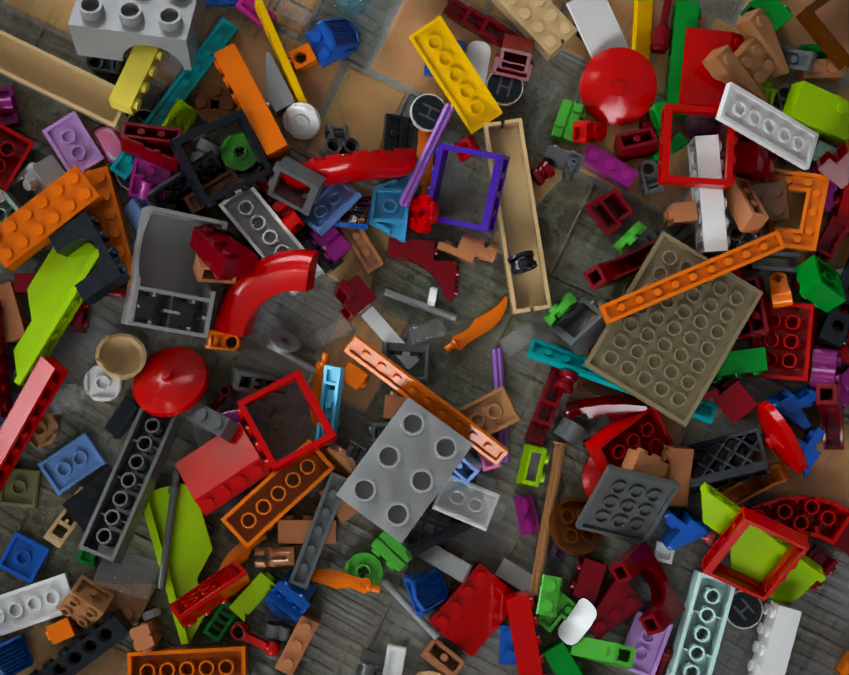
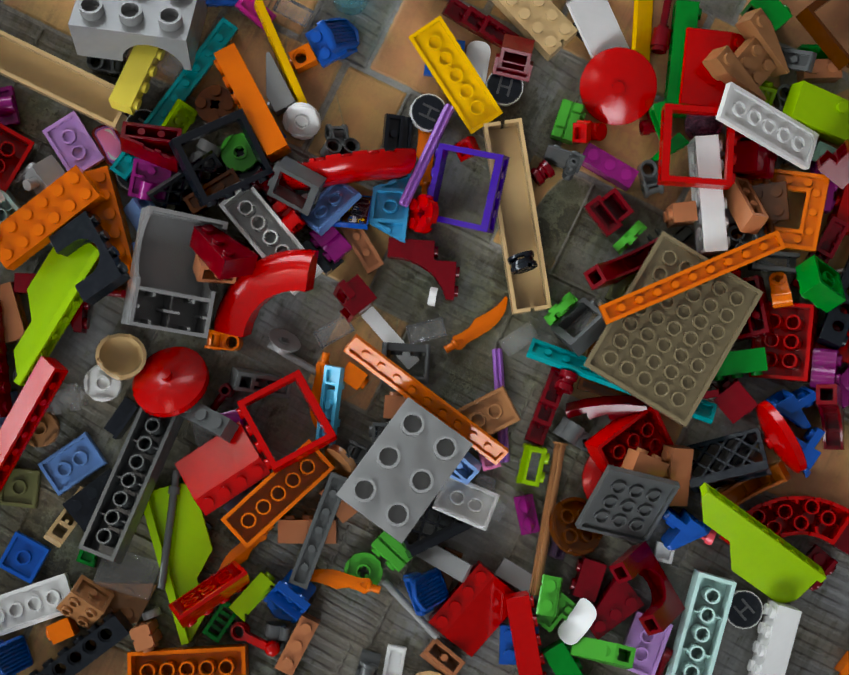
(278, 555): nougat plate -> none
(419, 304): light grey bar -> none
(468, 248): nougat plate -> none
(635, 144): dark red brick -> none
(762, 590): red window -> none

